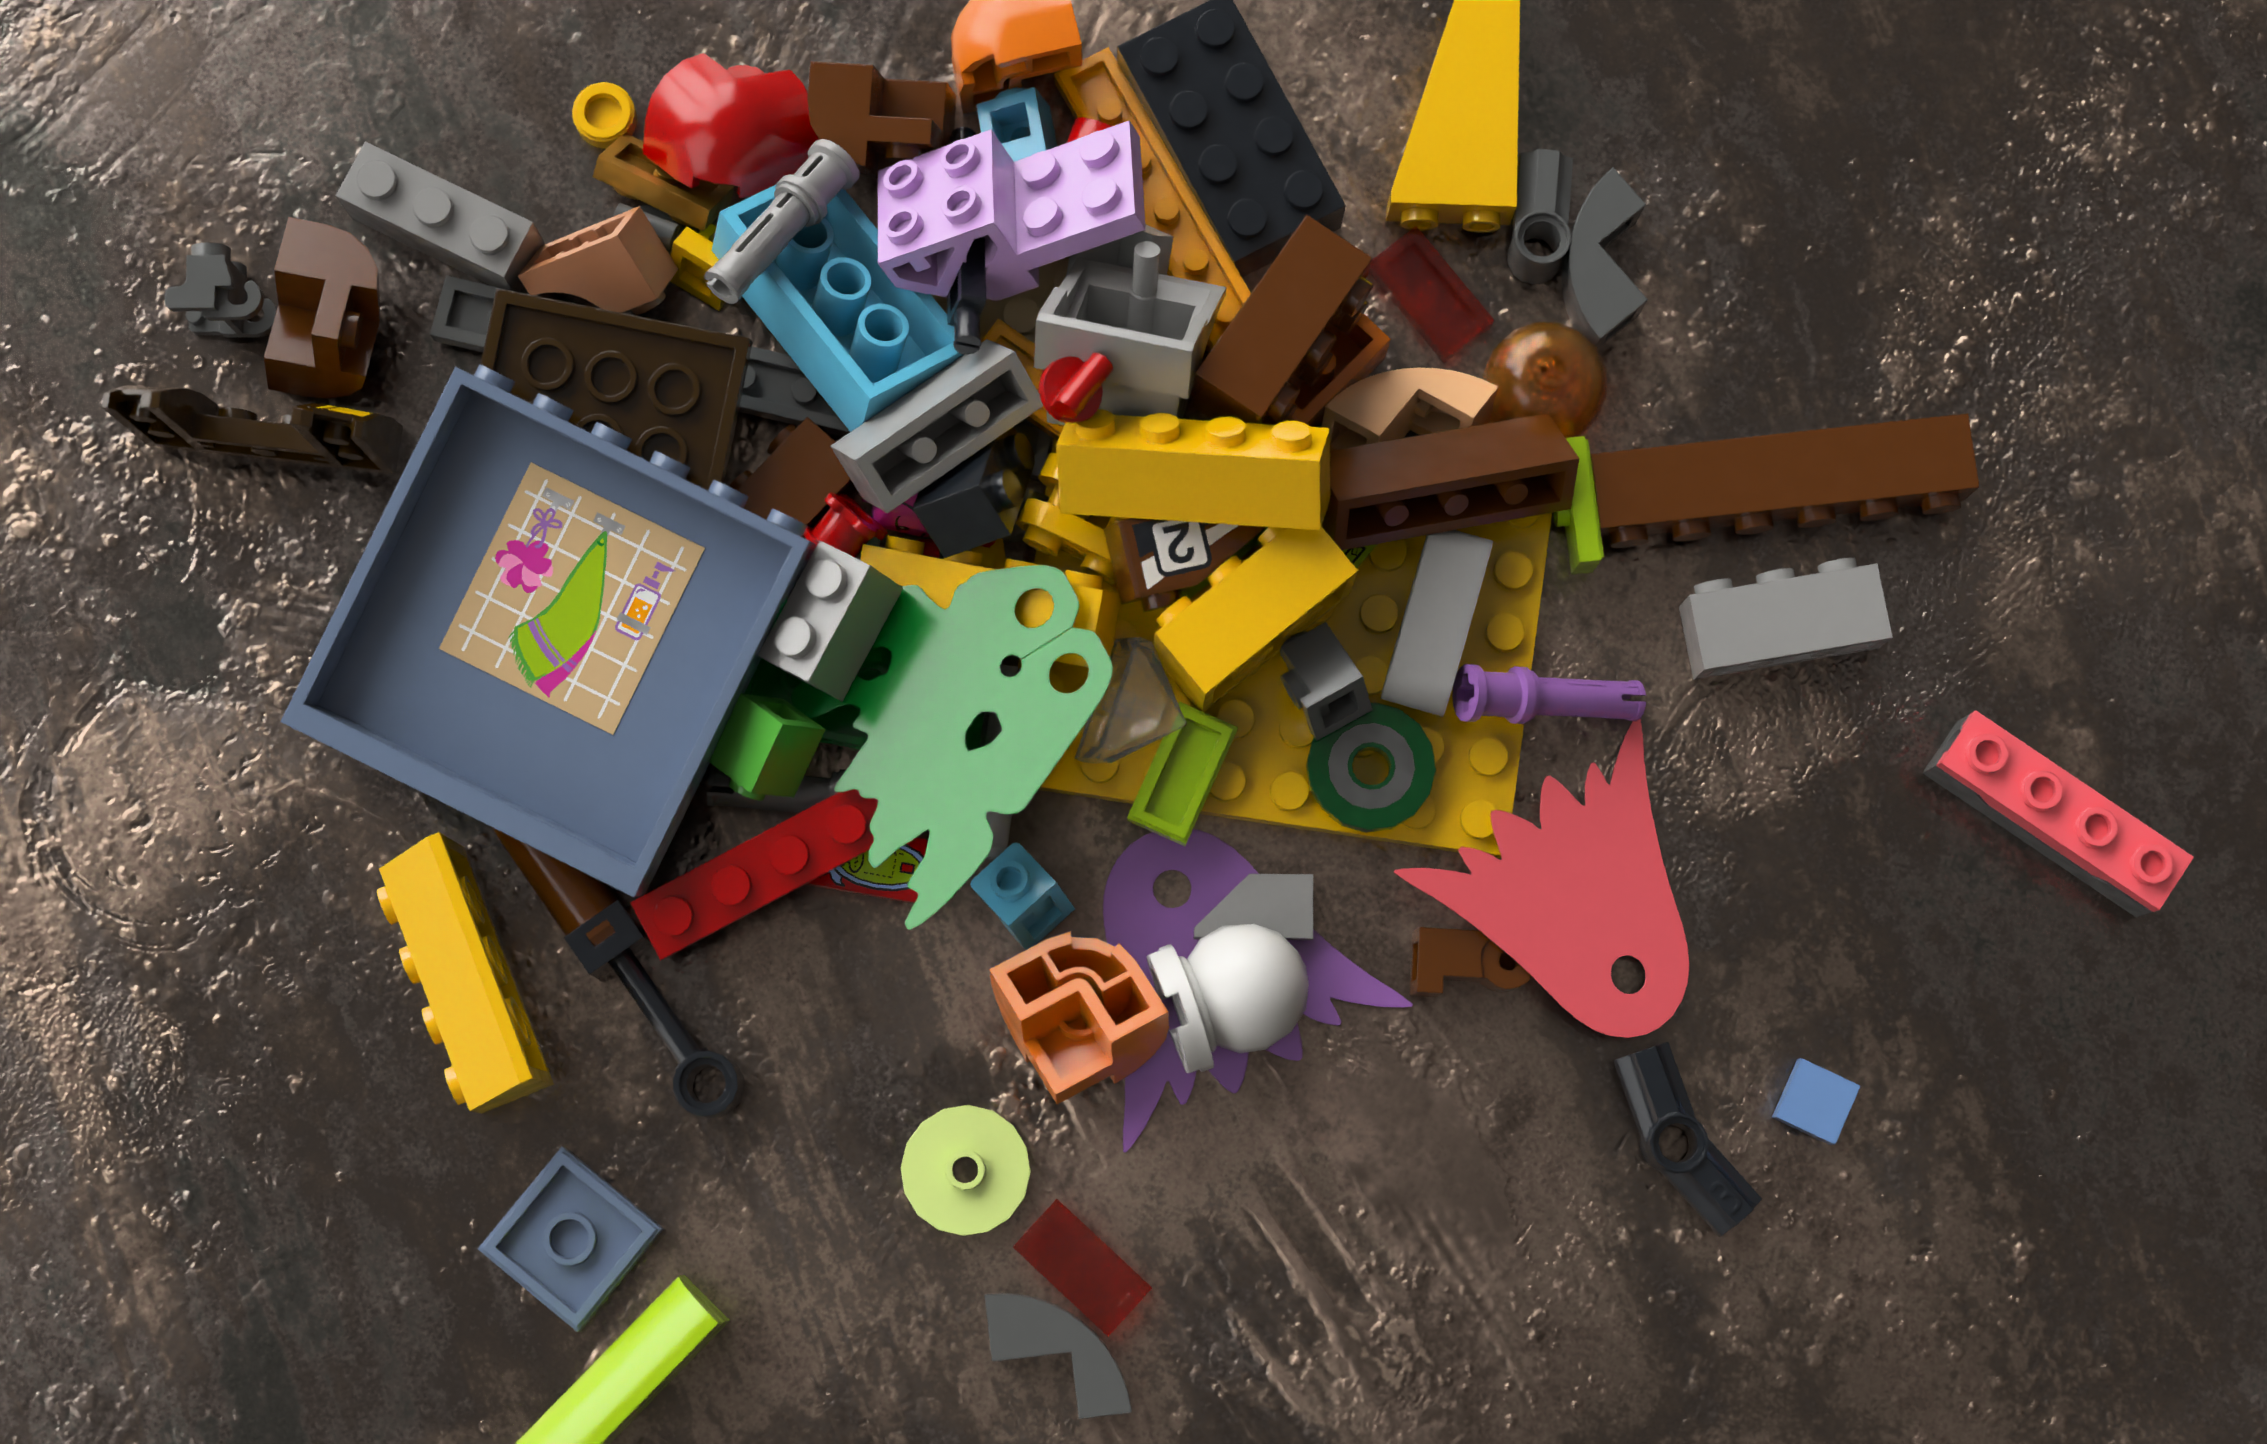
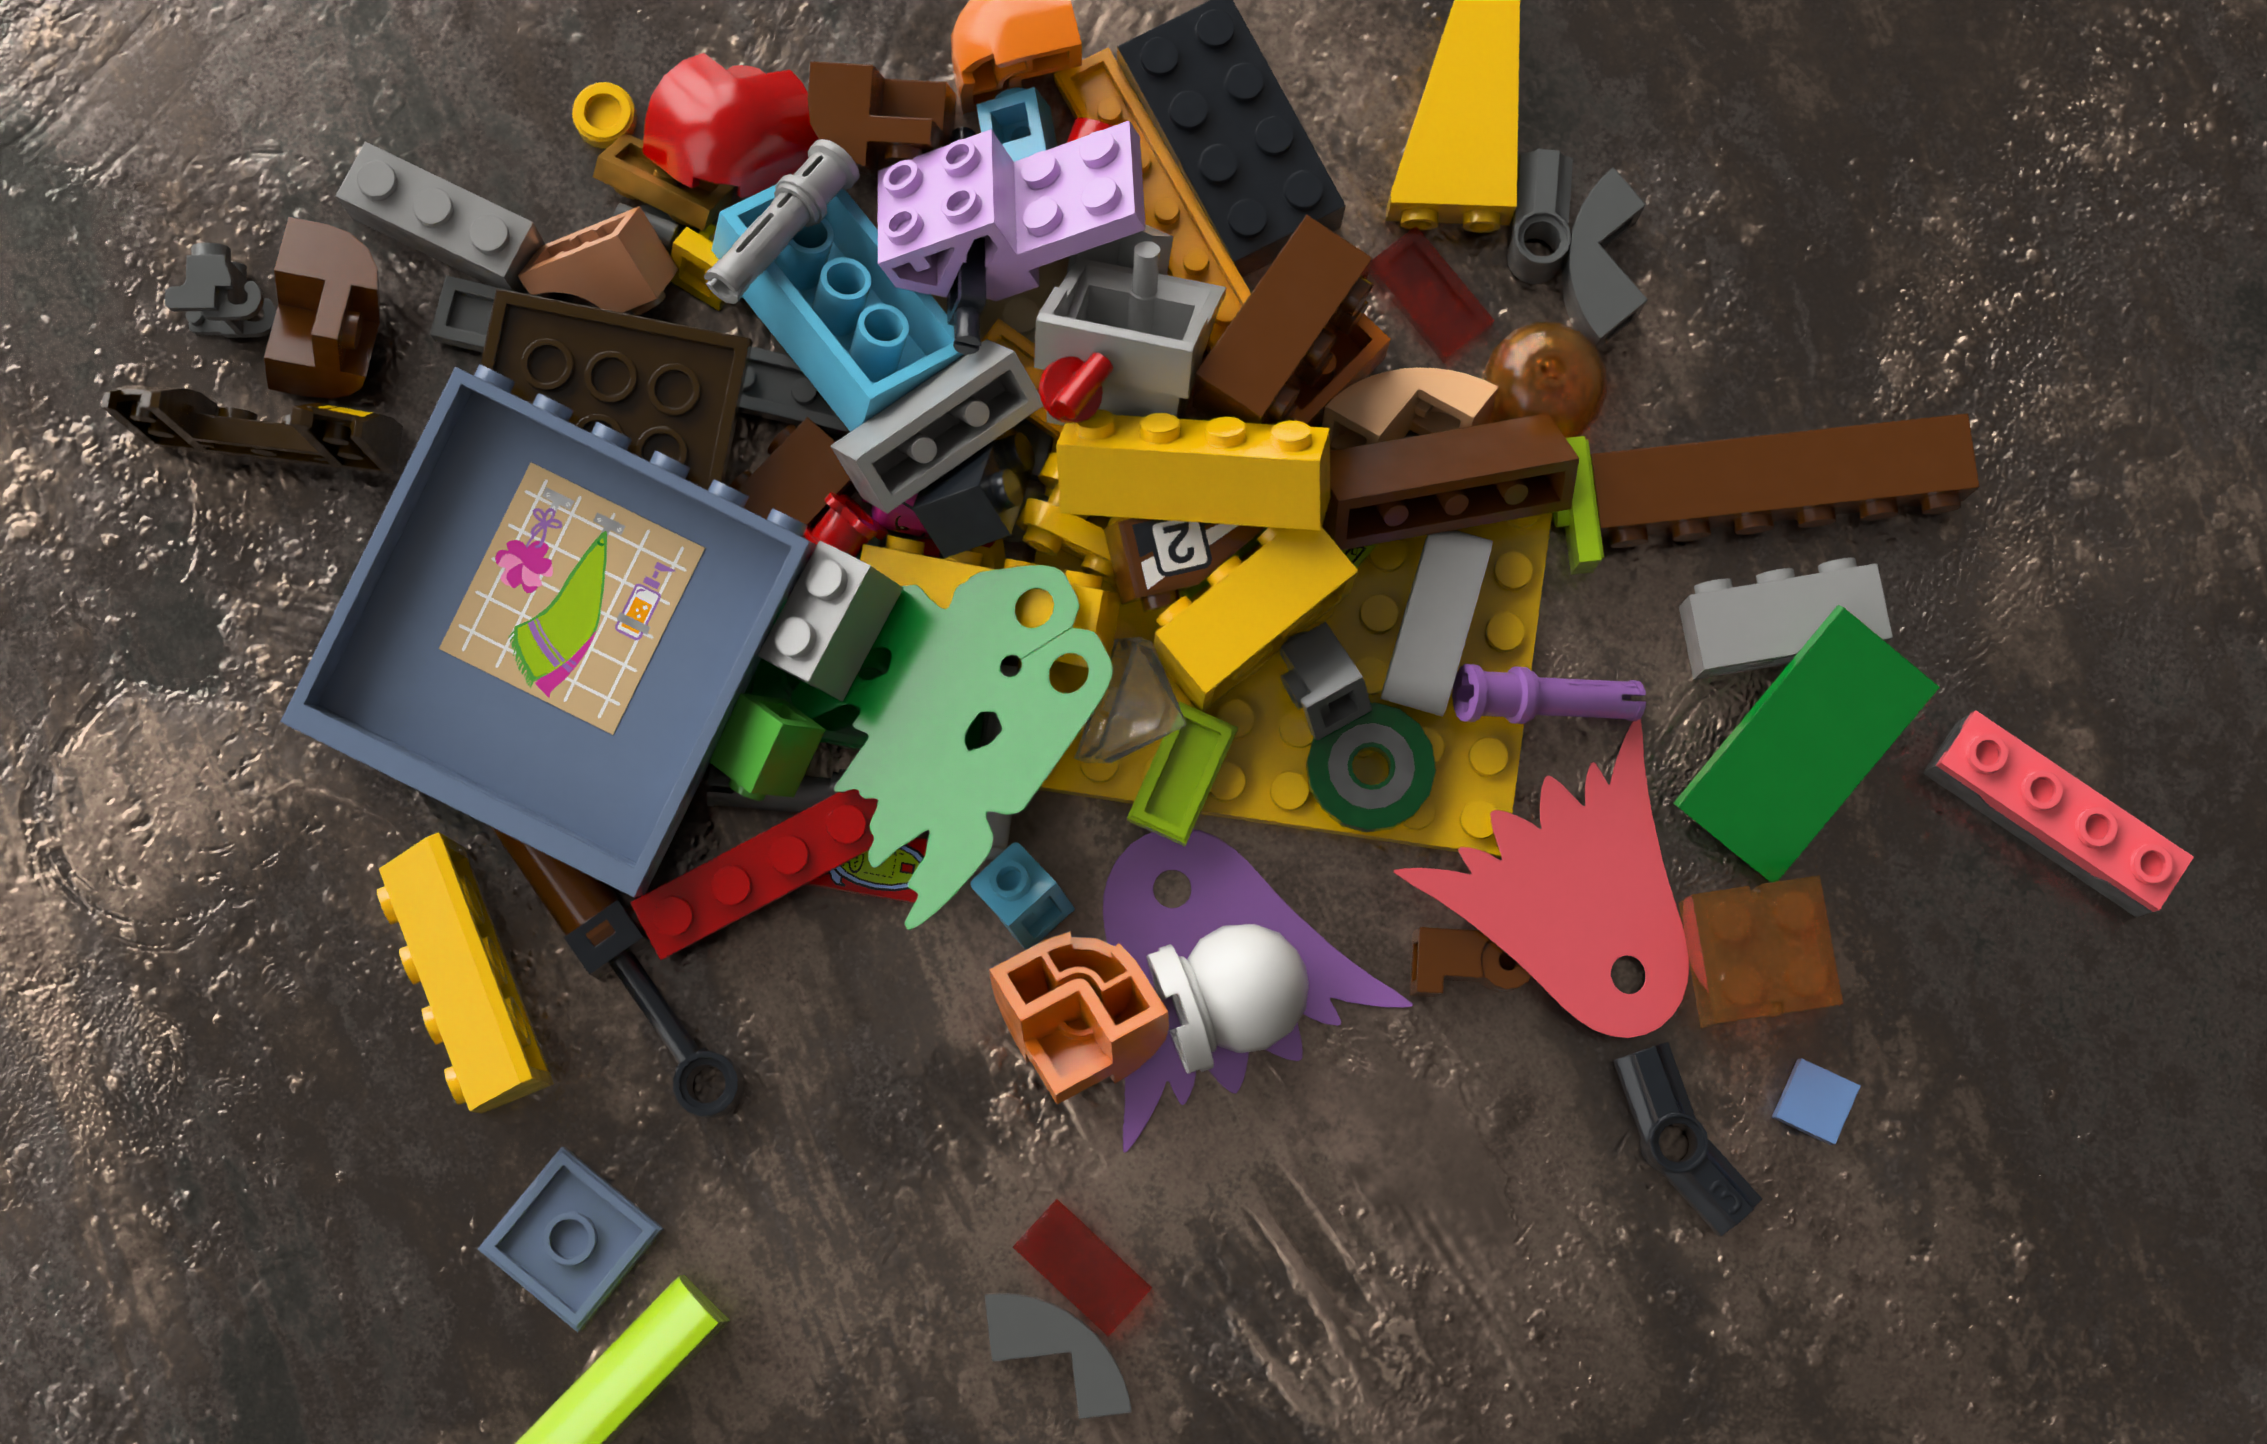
(1000, 1178): yellowish green plate -> none
(1267, 900): light grey tile -> none
(1760, 951): none -> clear orange piece
(1806, 744): none -> green tile

